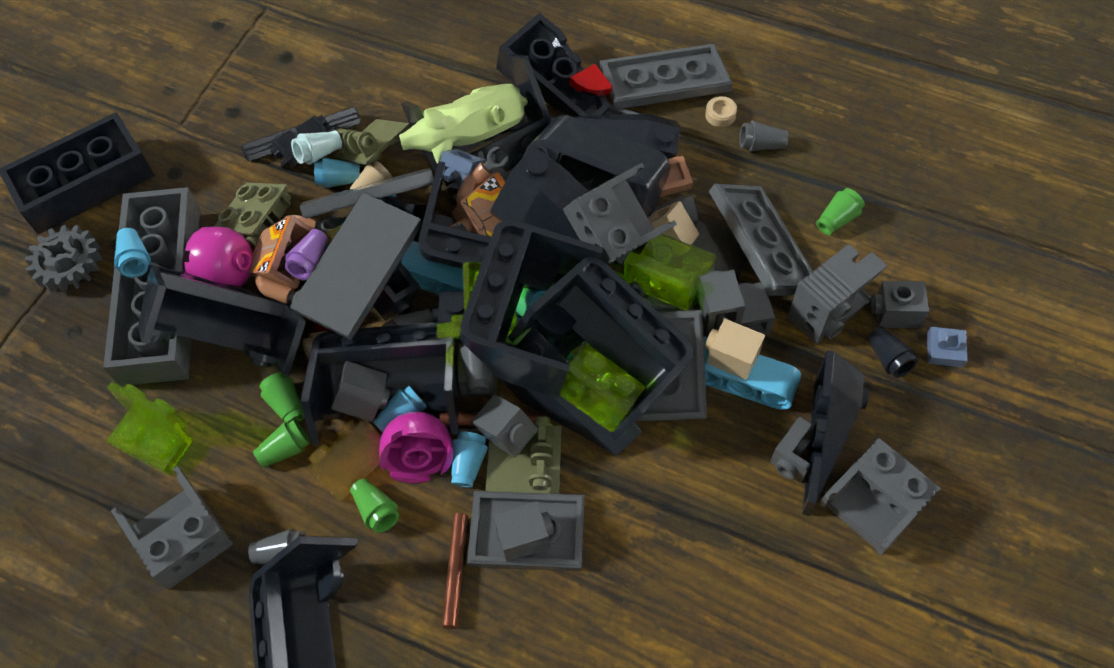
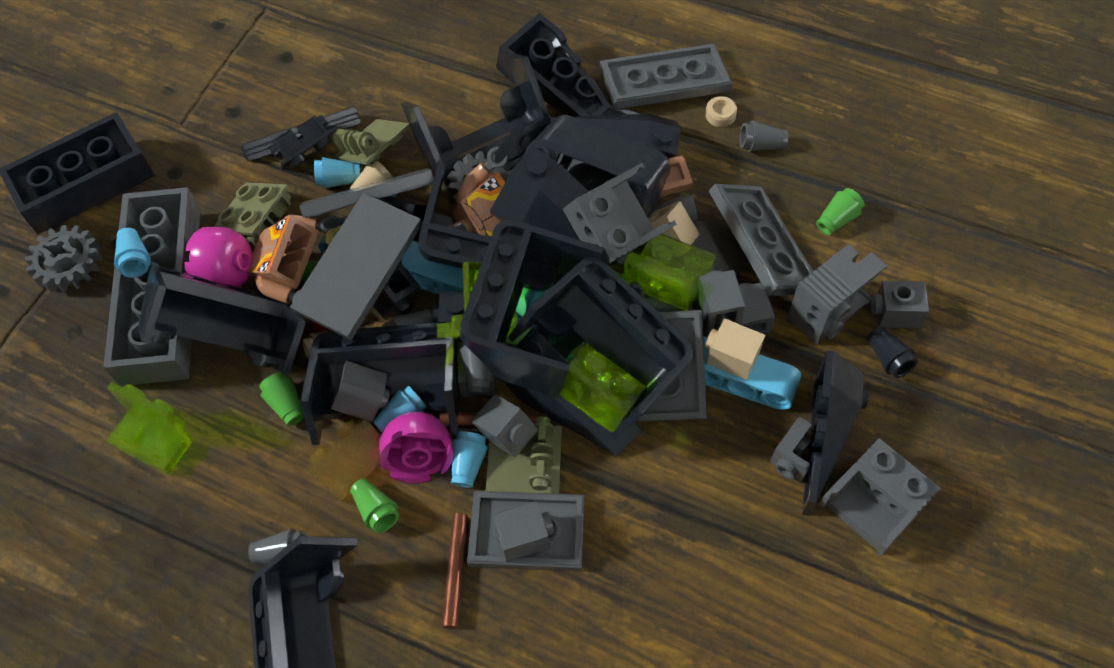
(176, 535): dark grey piece -> none
(283, 443): bright green cone -> none
(306, 254): medium lavender cone -> none
(314, 146): light aqua cone -> none
(459, 162): sand blue tile -> none
(466, 120): yellowish green animal -> none
(591, 81): red tile -> none
(947, 347): sand blue tile -> none

